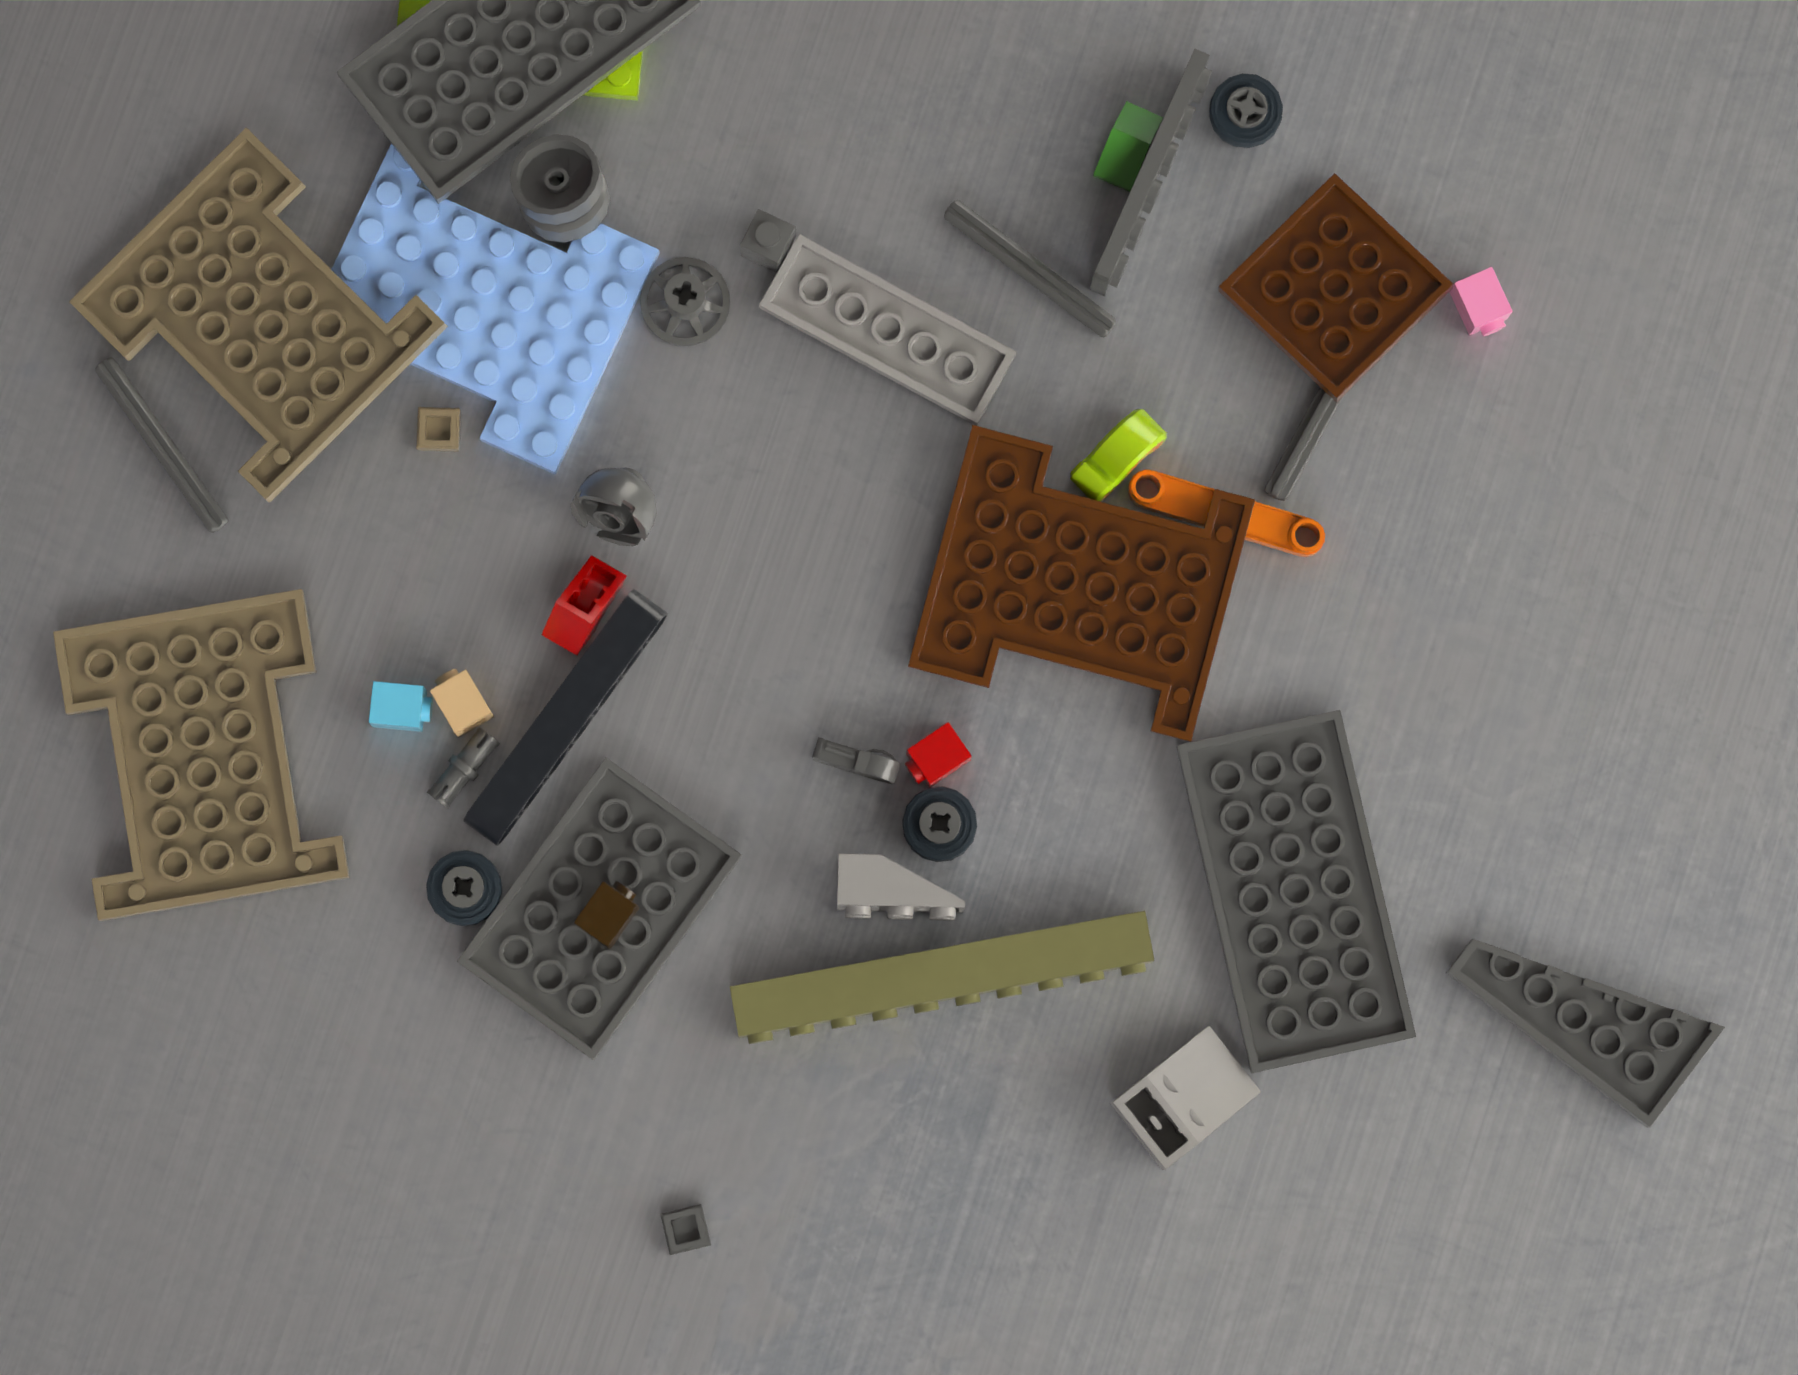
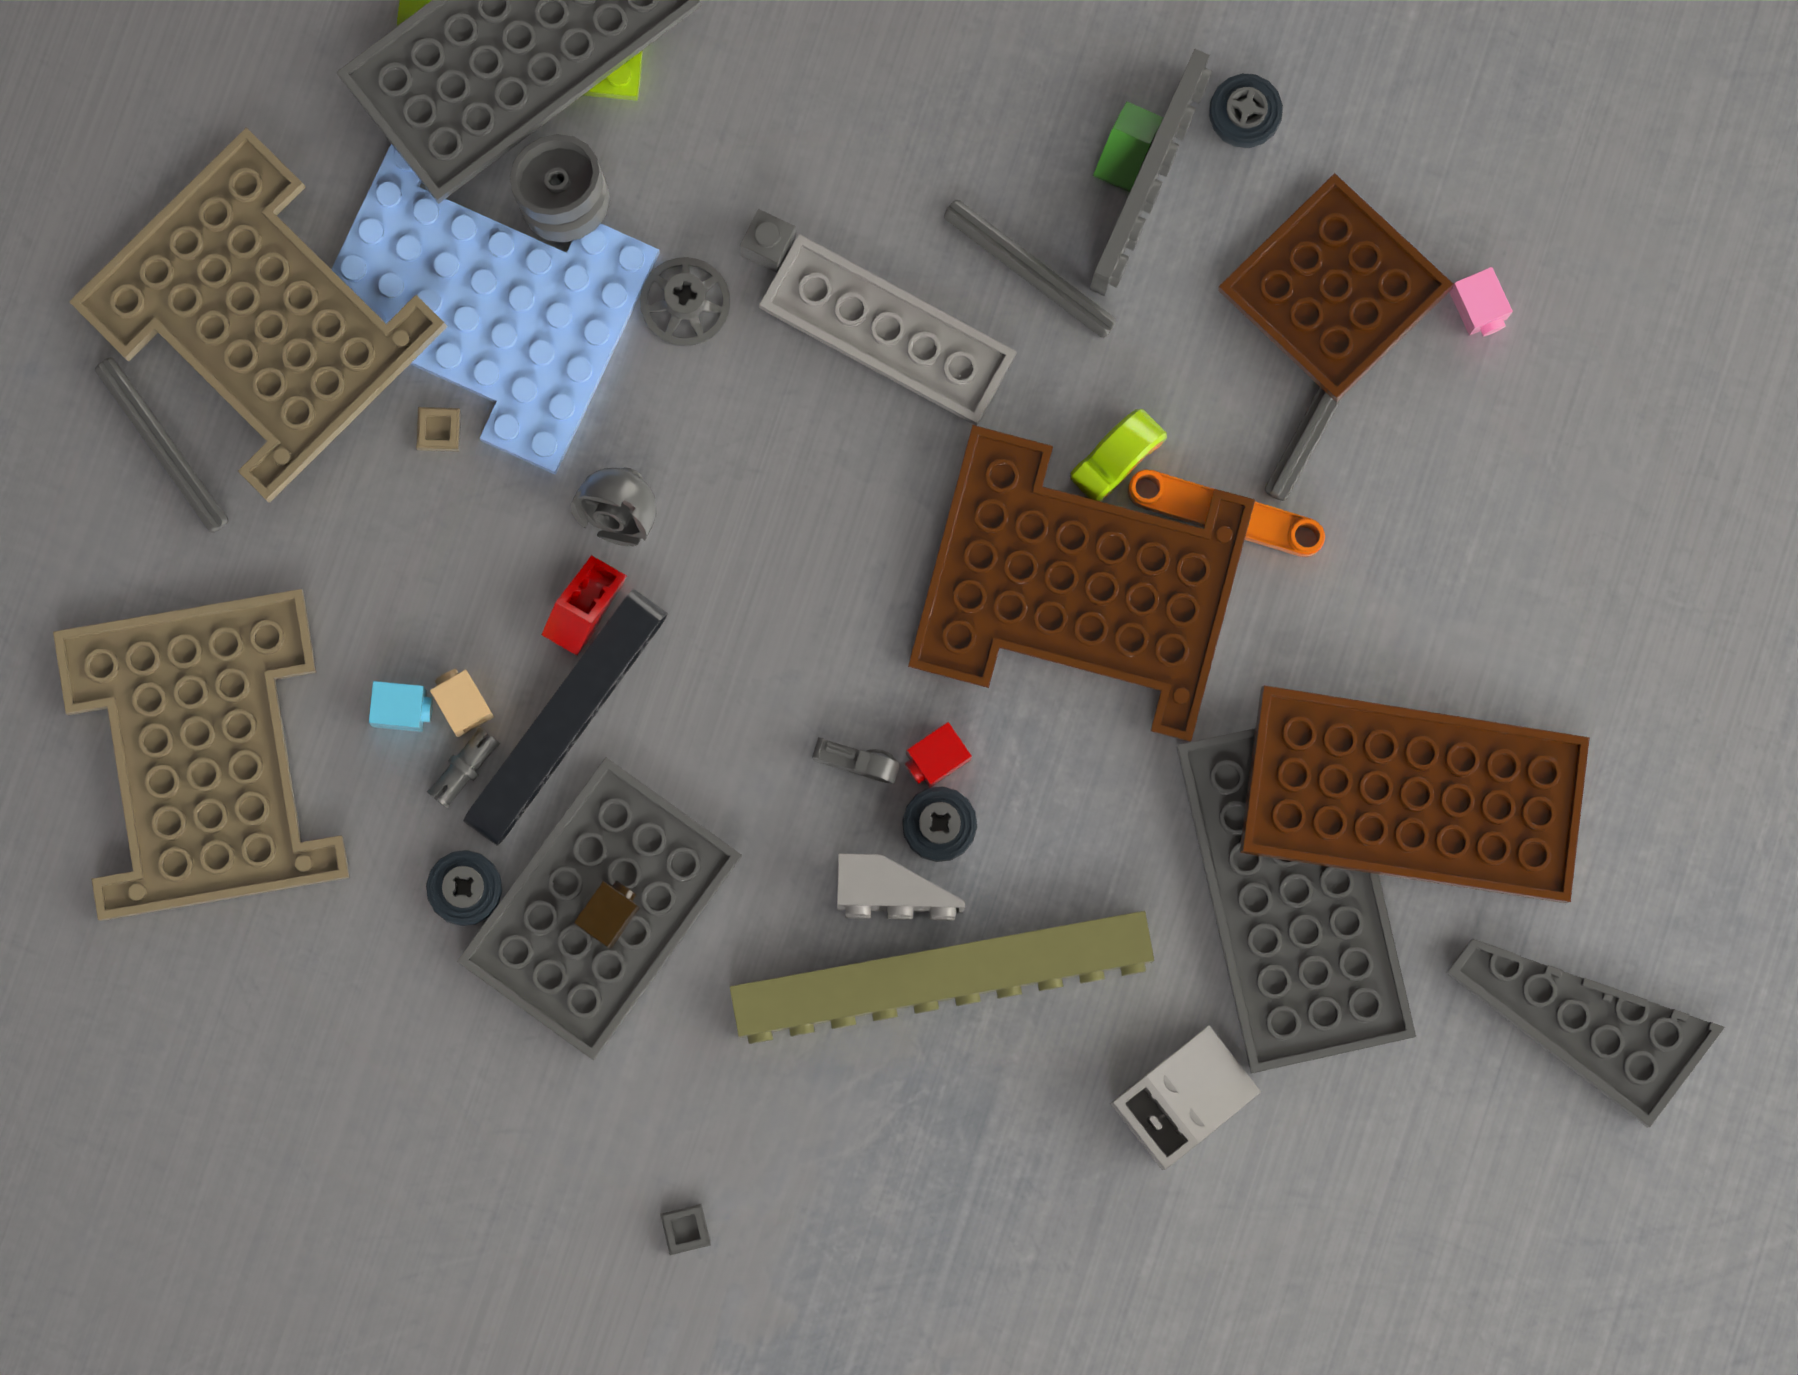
(1415, 794): none -> reddish brown plate

